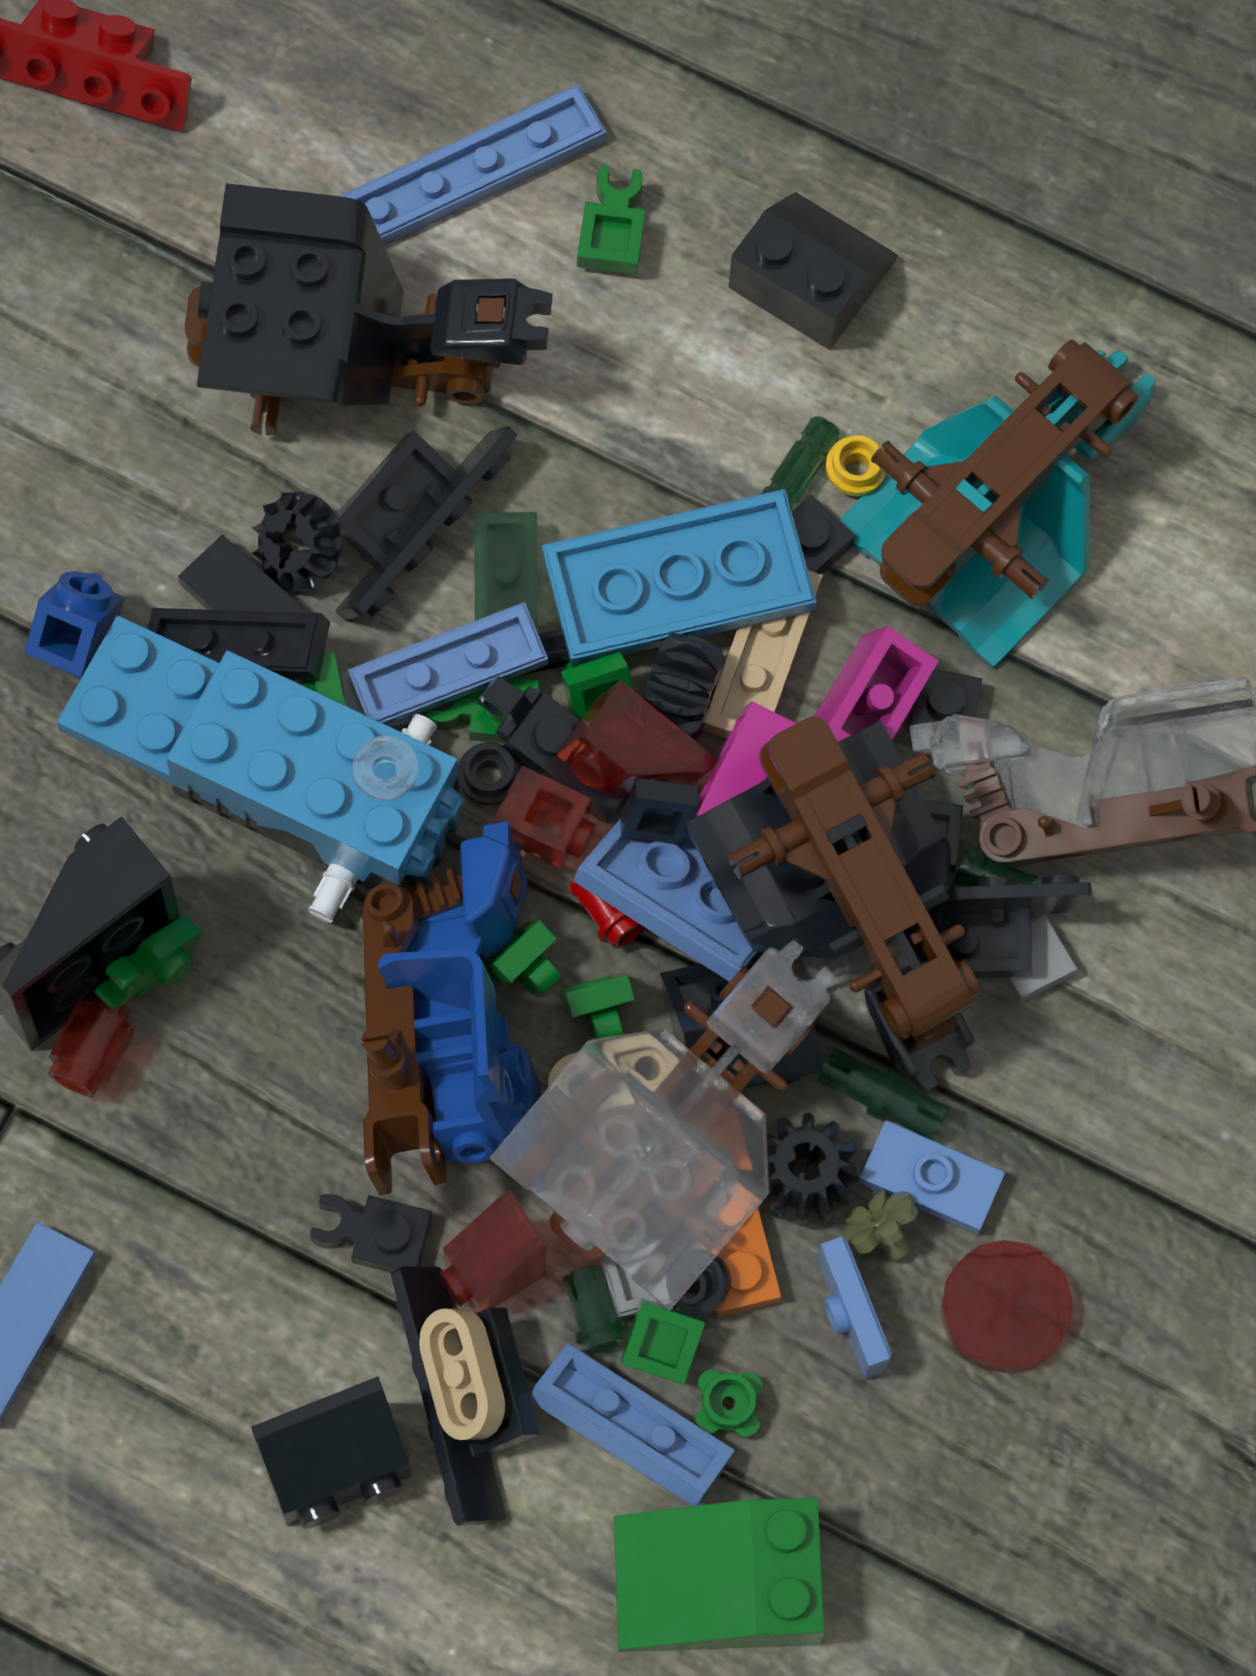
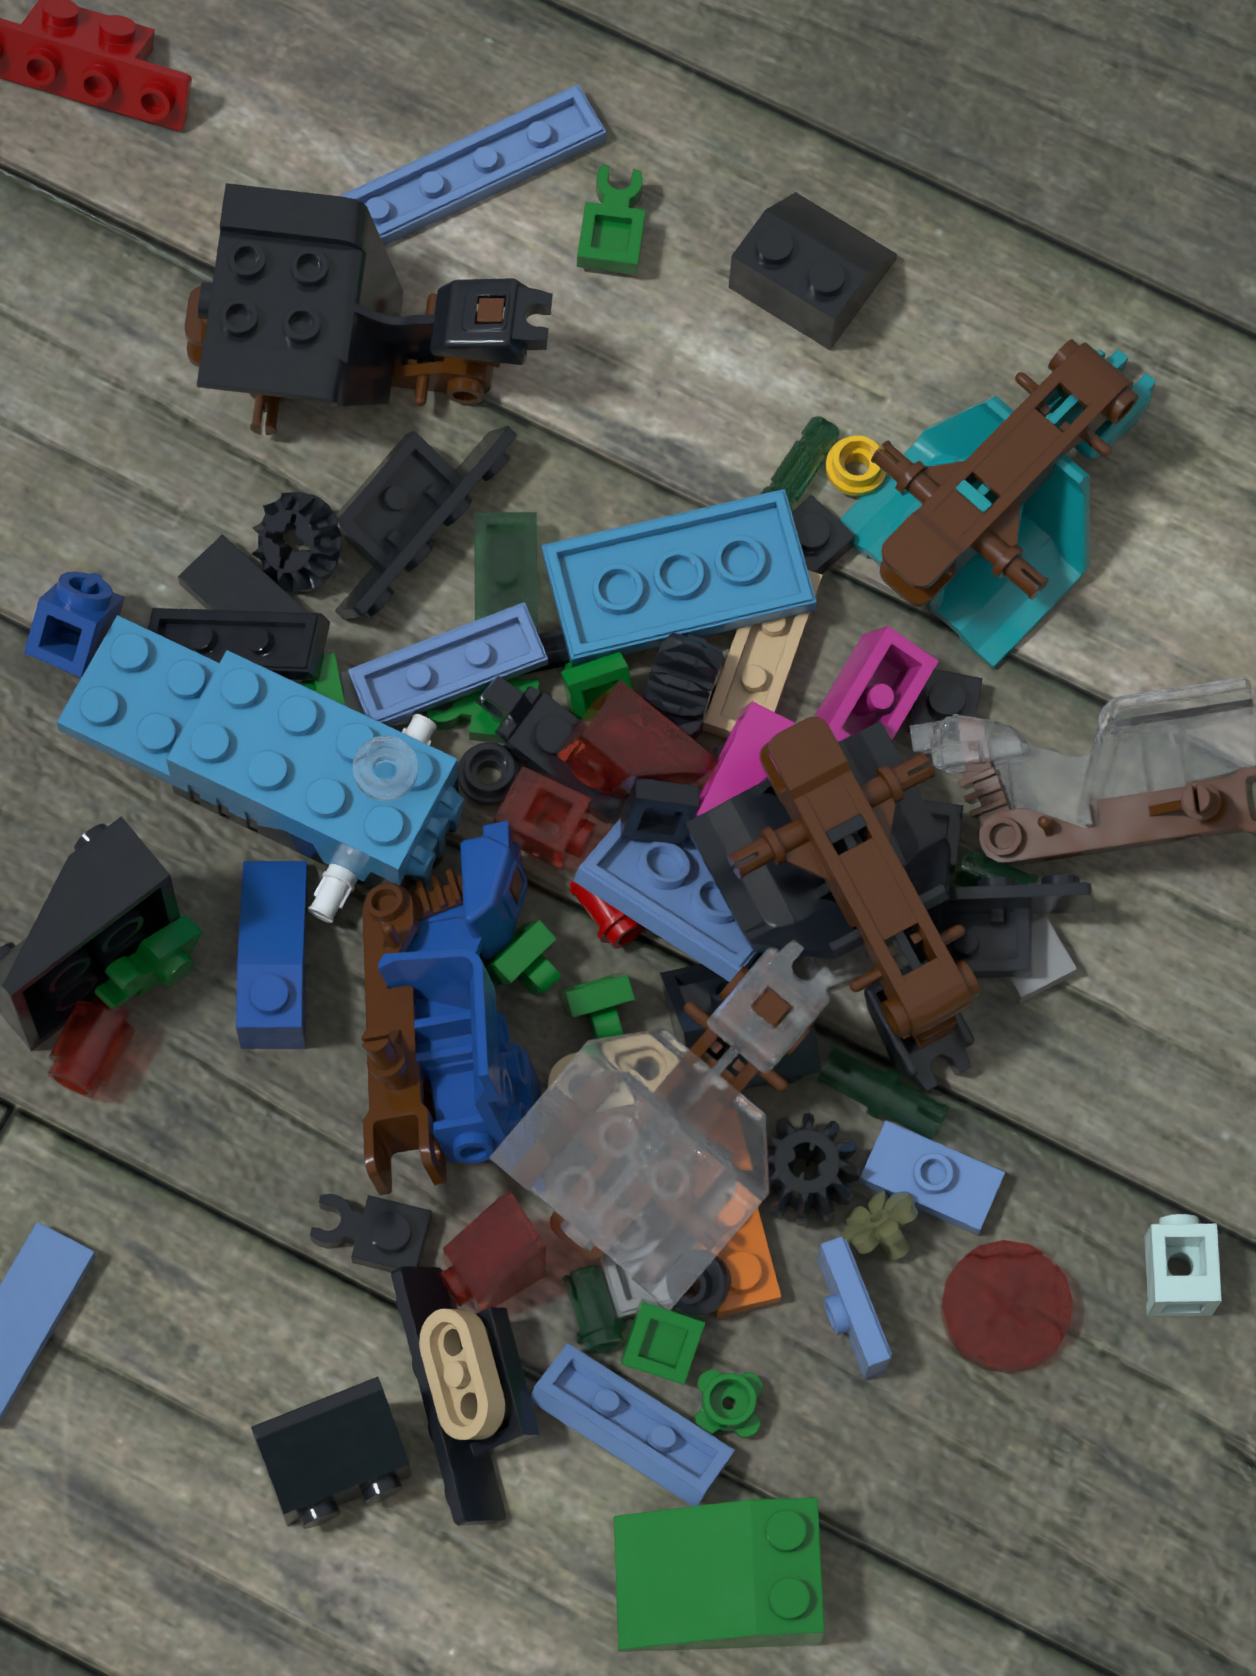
(272, 955): none -> blue slope
(1196, 1244): none -> light aqua brick

